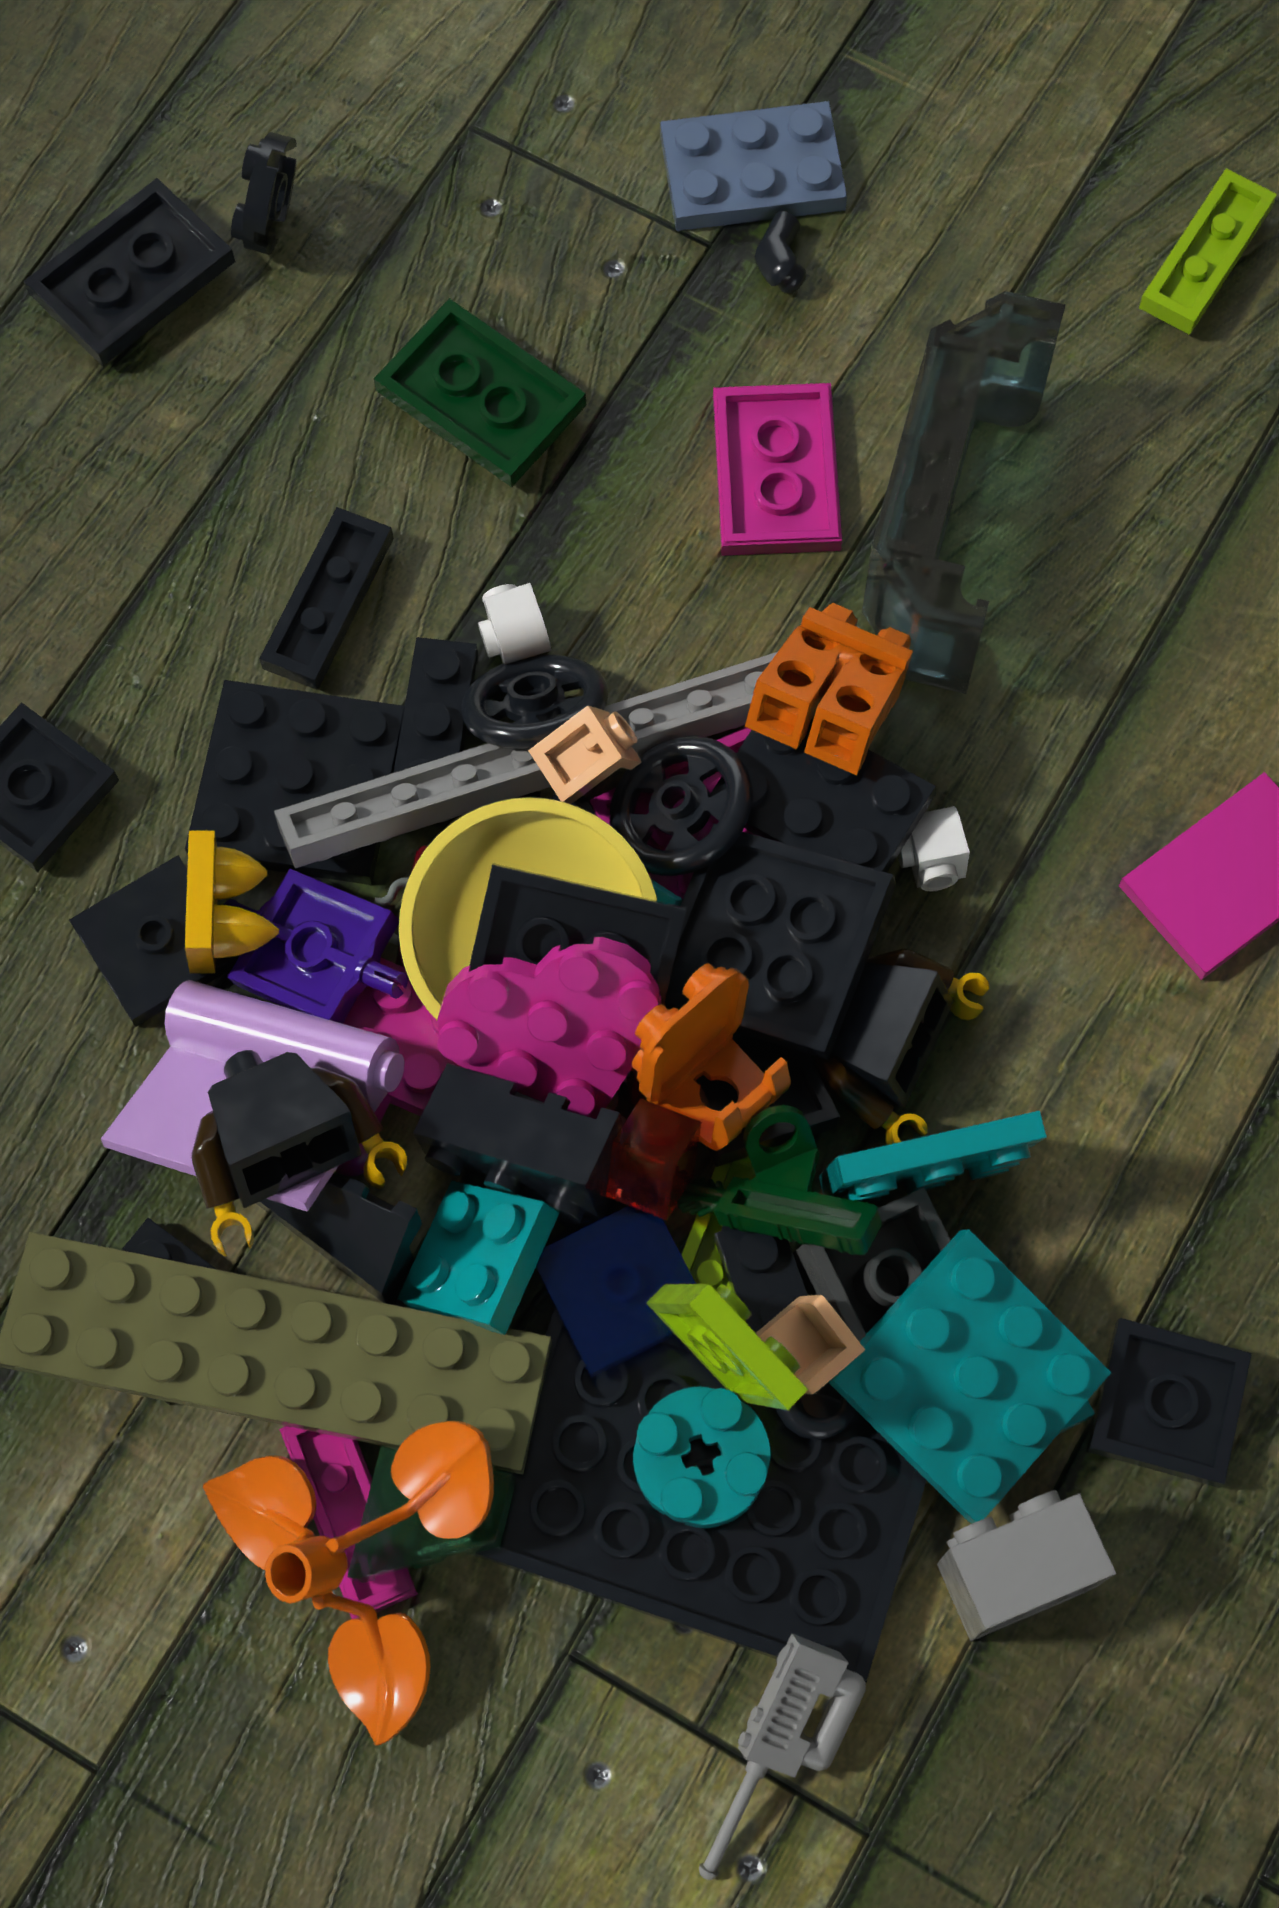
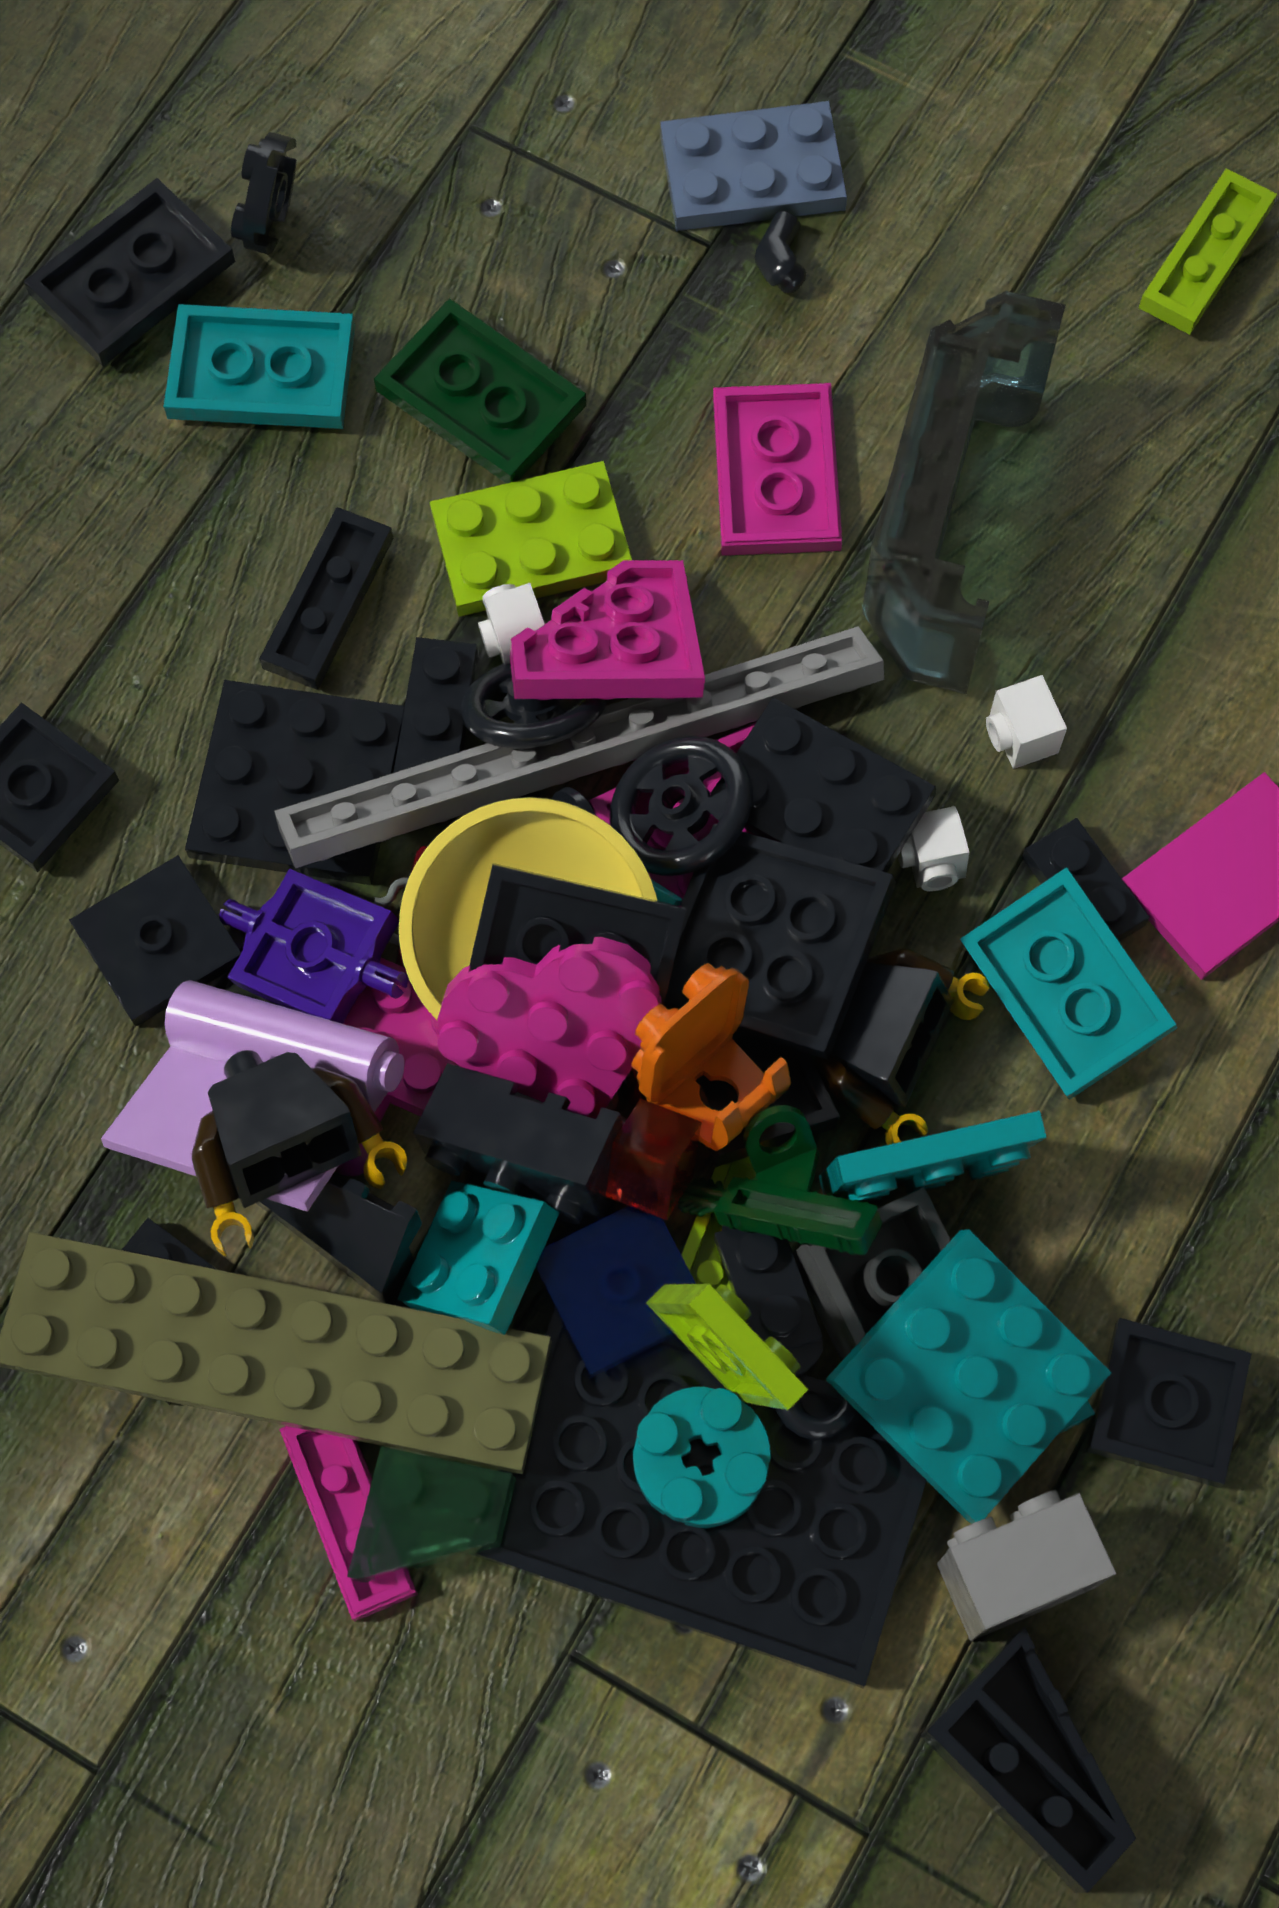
(216, 929): yellow tile -> none
(260, 366): none -> teal plate
(266, 1508): orange plant -> none
(539, 530): none -> lime plate
(585, 752): light nougat bracket -> none
(615, 642): none -> dark pink plate
(777, 1724): light grey piece -> none
(815, 1339): light nougat panel -> none
(840, 678): orange hips -> none
(1026, 722): none -> white plate
(1029, 1764): none -> black wedge
(1068, 983): none -> teal plate
(1075, 849): none -> black plate

